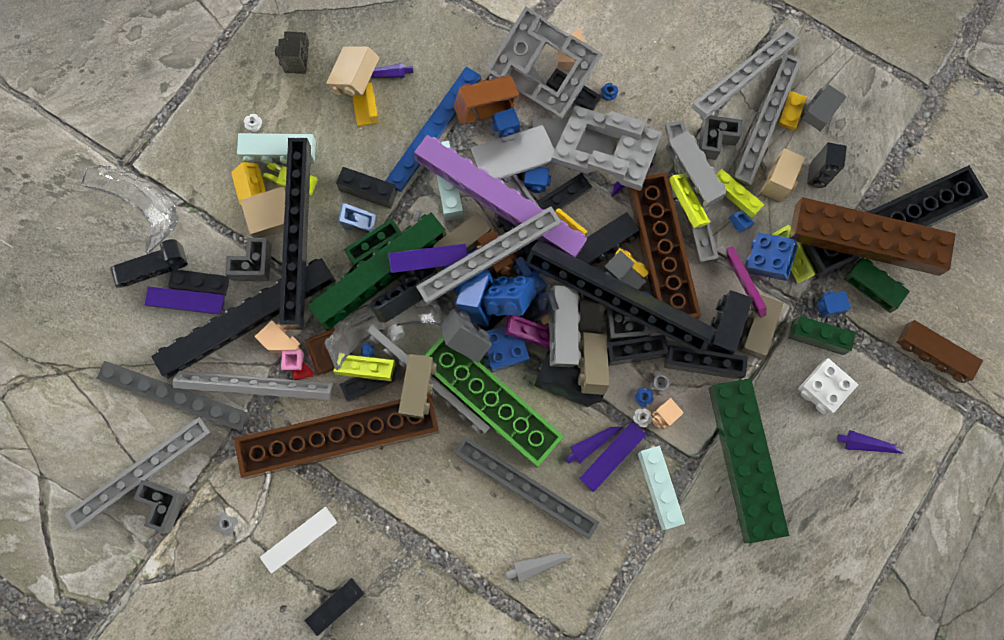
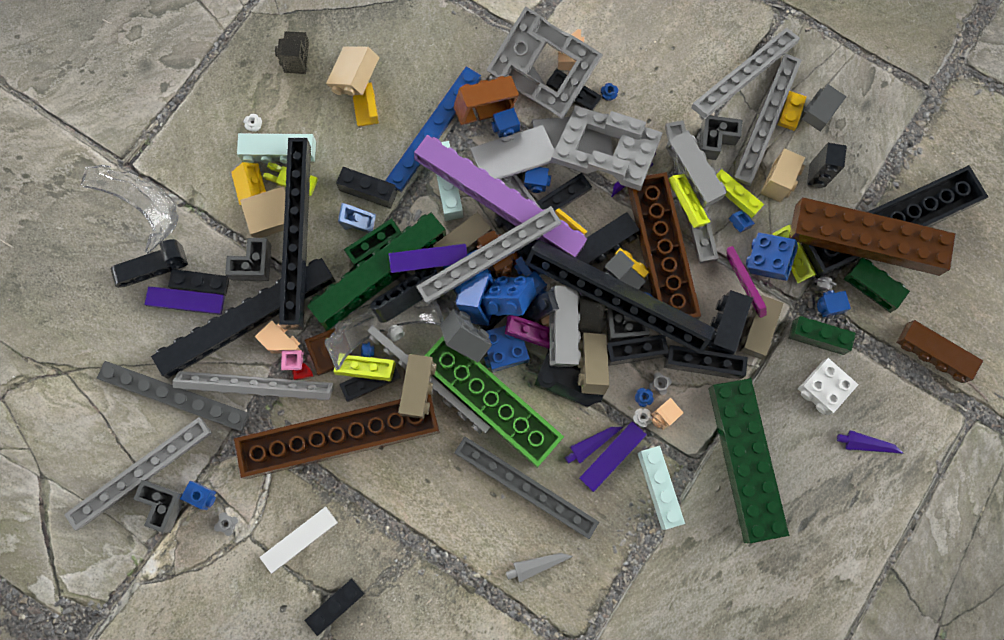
(198, 495): none -> blue brick
(392, 71): dark purple bar -> none
(824, 284): none -> light grey plate

